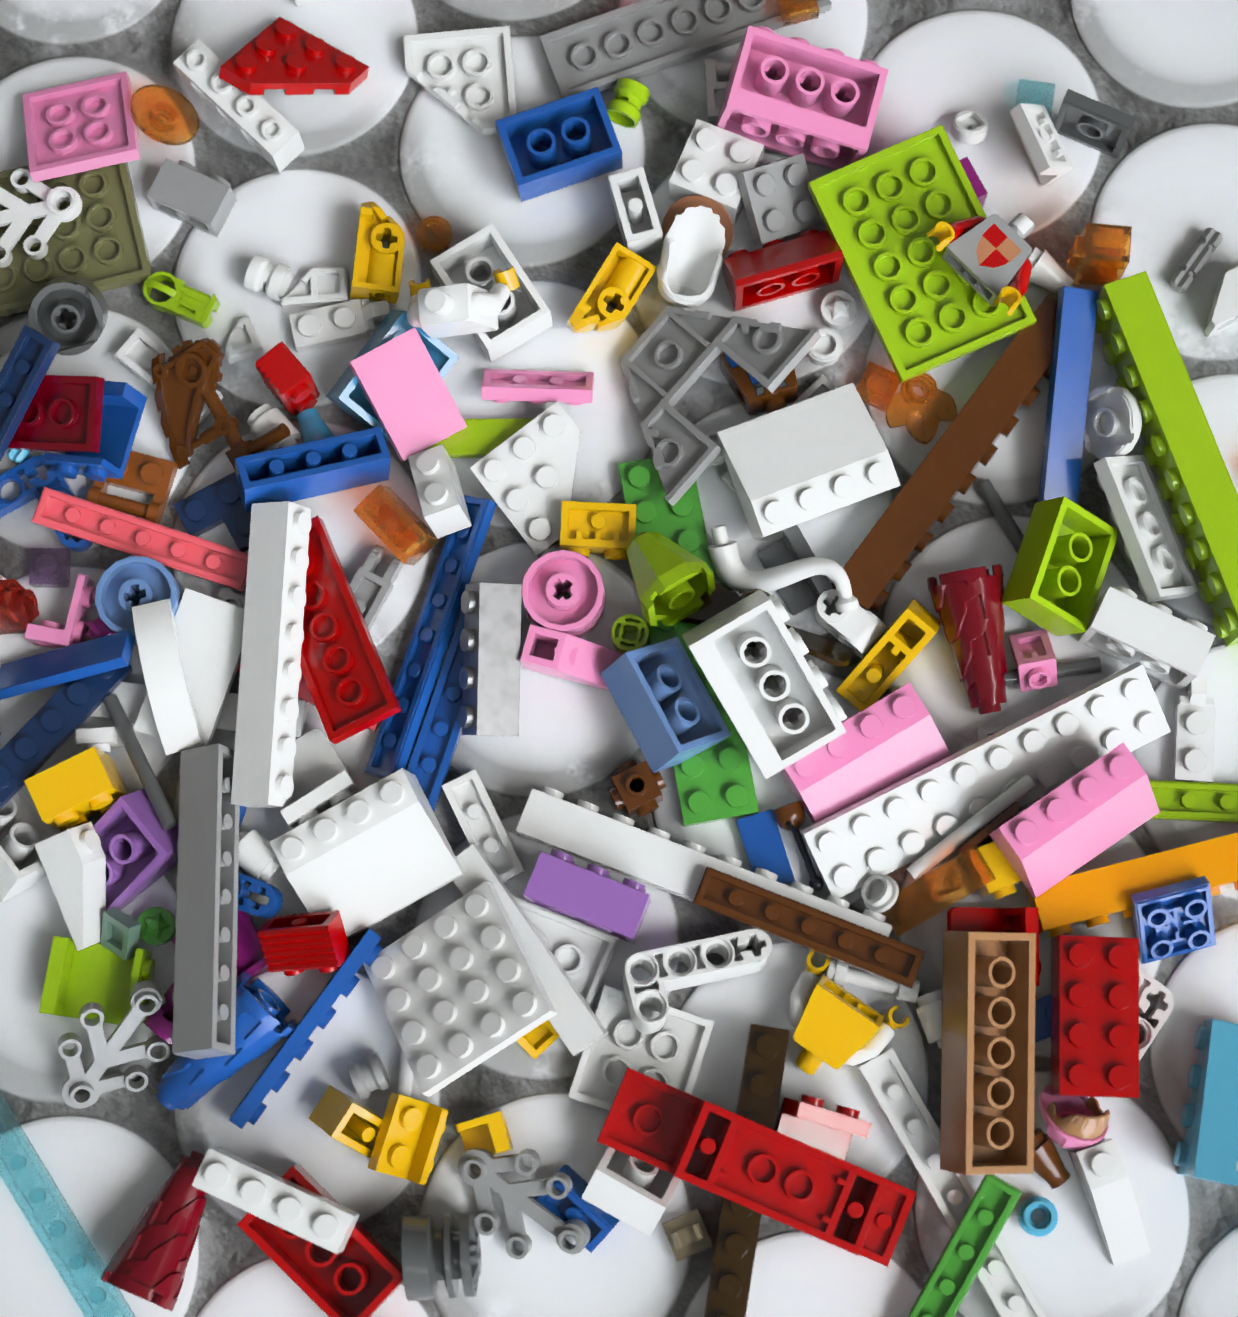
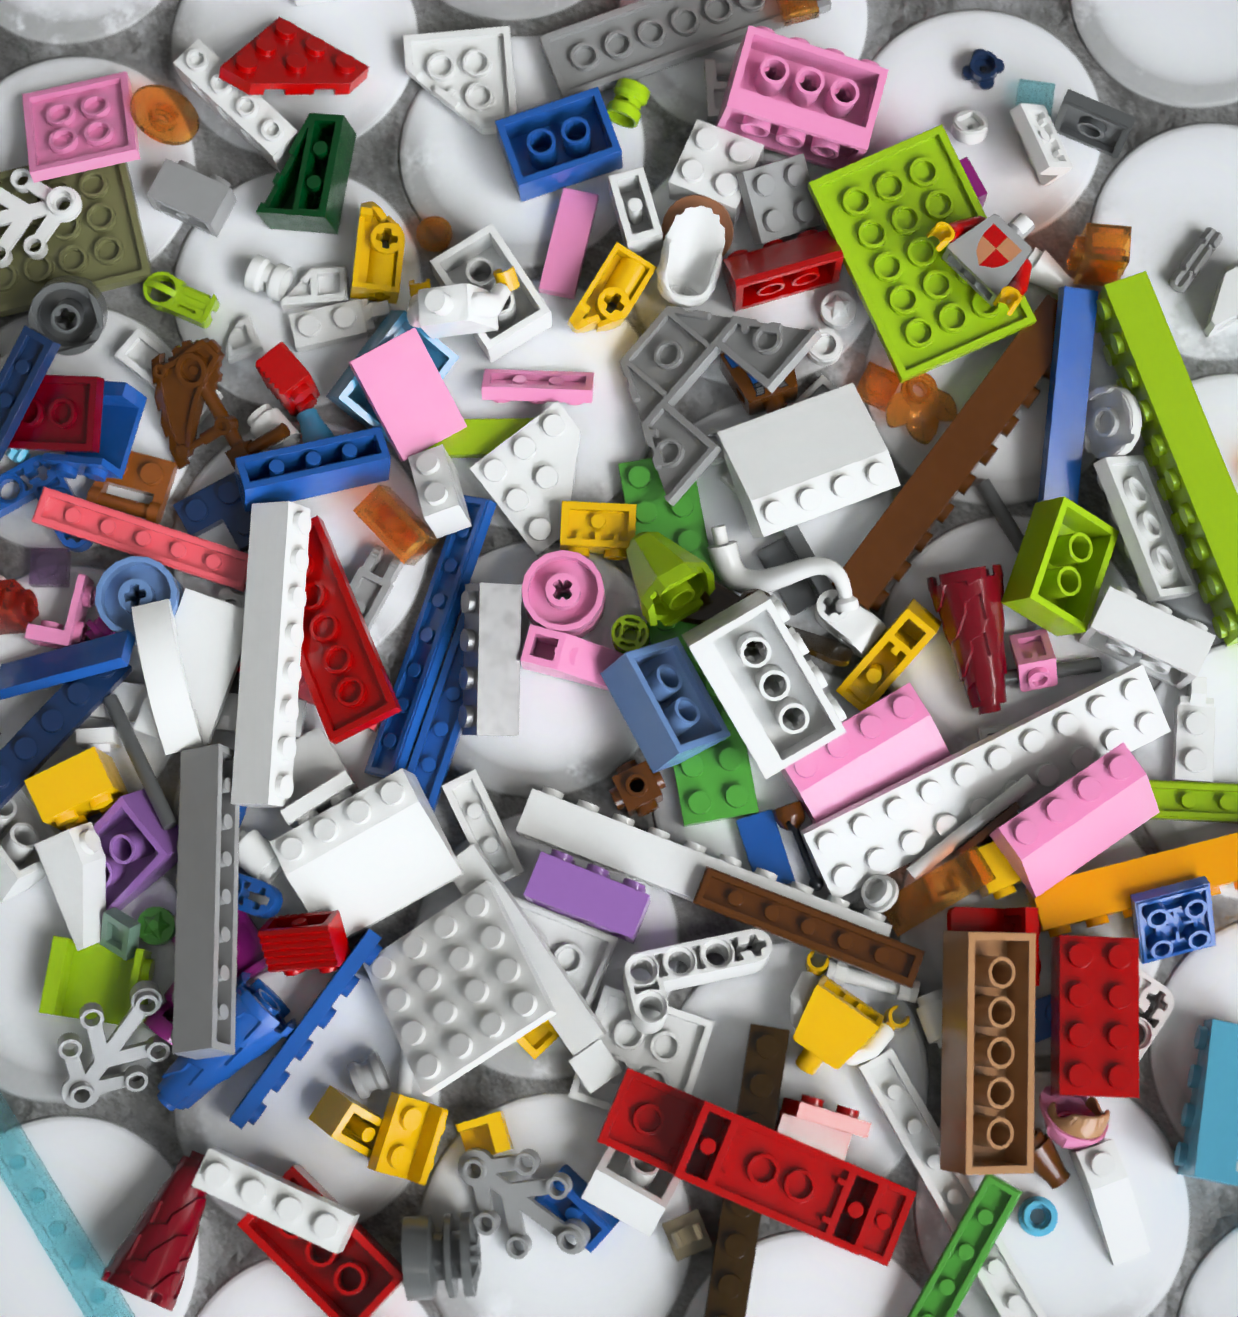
(314, 179): none -> dark green wedge
(568, 243): none -> bright pink tile
(595, 1066): none -> white tile
(986, 59): none -> dark blue plate

